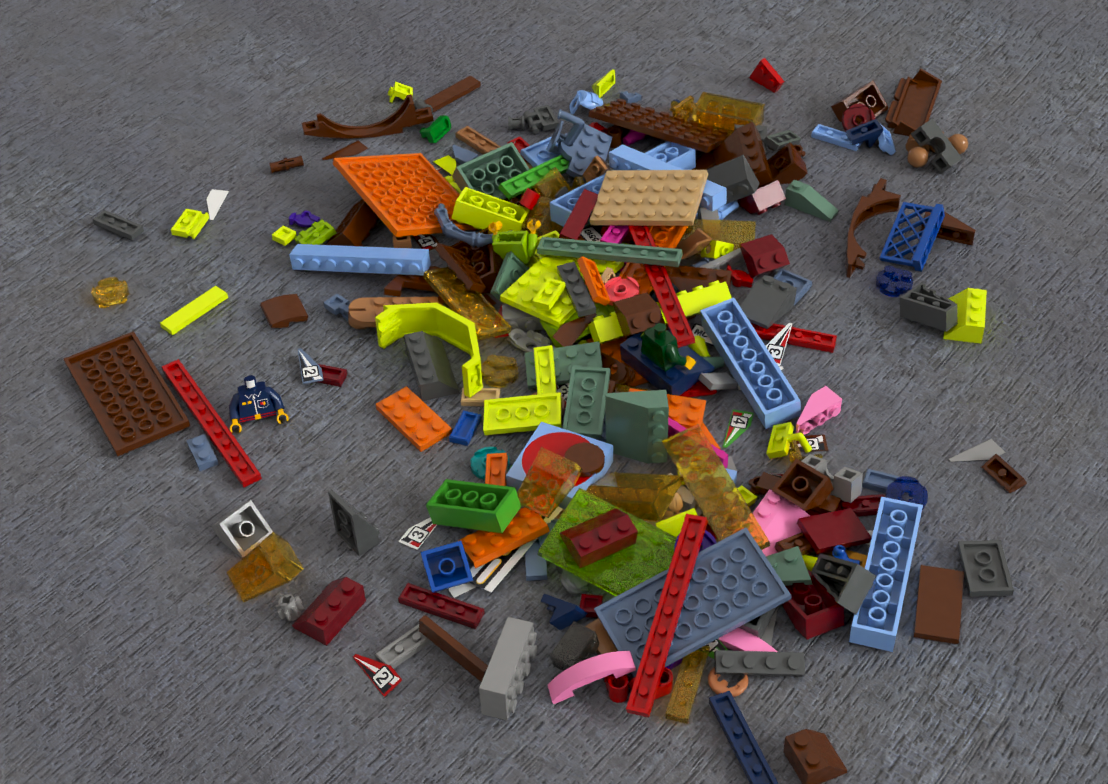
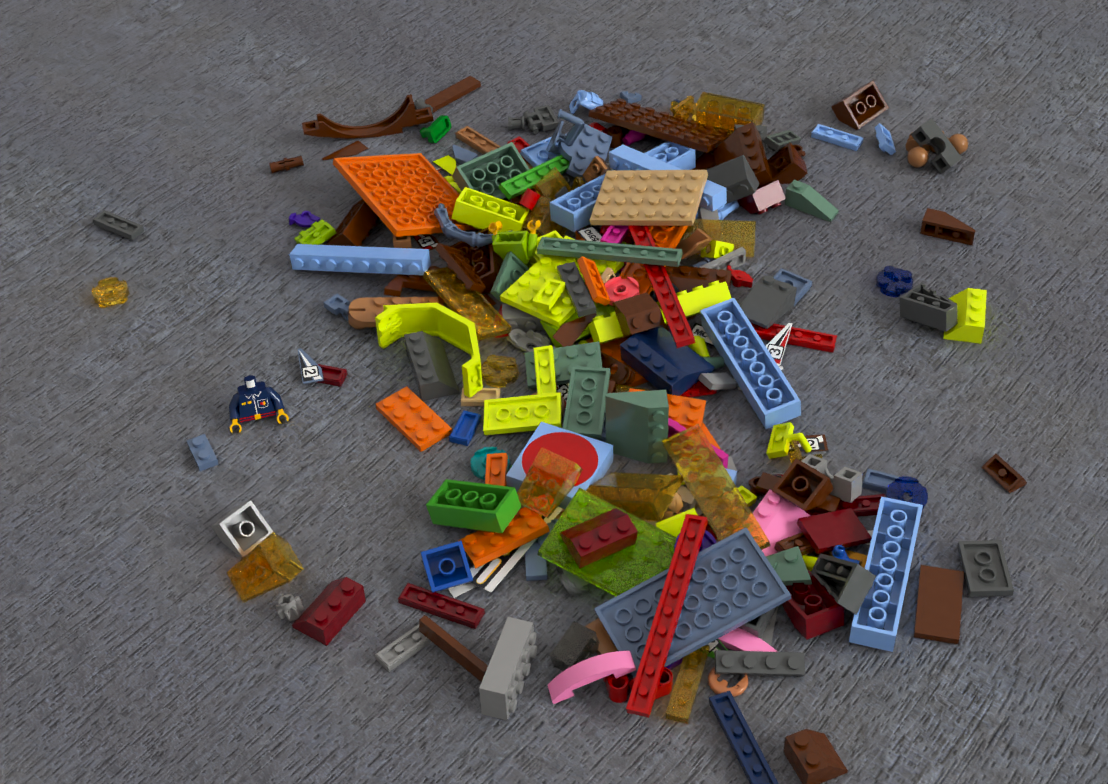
(126, 393): reddish brown plate -> none
(189, 223): neon yellow plate -> none
(194, 310): neon yellow tile -> none
(211, 423): red plate -> none
(215, 201): white sticker -> none
(283, 310): reddish brown slope -> none
(284, 235): neon yellow plate -> none
(353, 525): dark grey slope -> none
(380, 674): sticker -> none
(399, 90): neon yellow bracket -> none
(418, 534): sticker -> none
(563, 612): dark blue slope -> none
(579, 215): dark red tile -> none
(588, 457): reddish brown tile -> none
(589, 602): dark red plate -> none
(604, 84): neon yellow slope -> none
(662, 348): dark green torso -> none
(739, 423): sticker -> none
(764, 255): dark red slope -> none
(767, 76): red wing -> none
(819, 408): bright pink slope -> none
(859, 110): dark red plate -> none
(866, 132): dark blue slope -> none
(874, 204): reddish brown slope -> none
(914, 102): reddish brown slope -> none
(927, 235): blue fence -> none
(980, 452): light grey sticker -> none

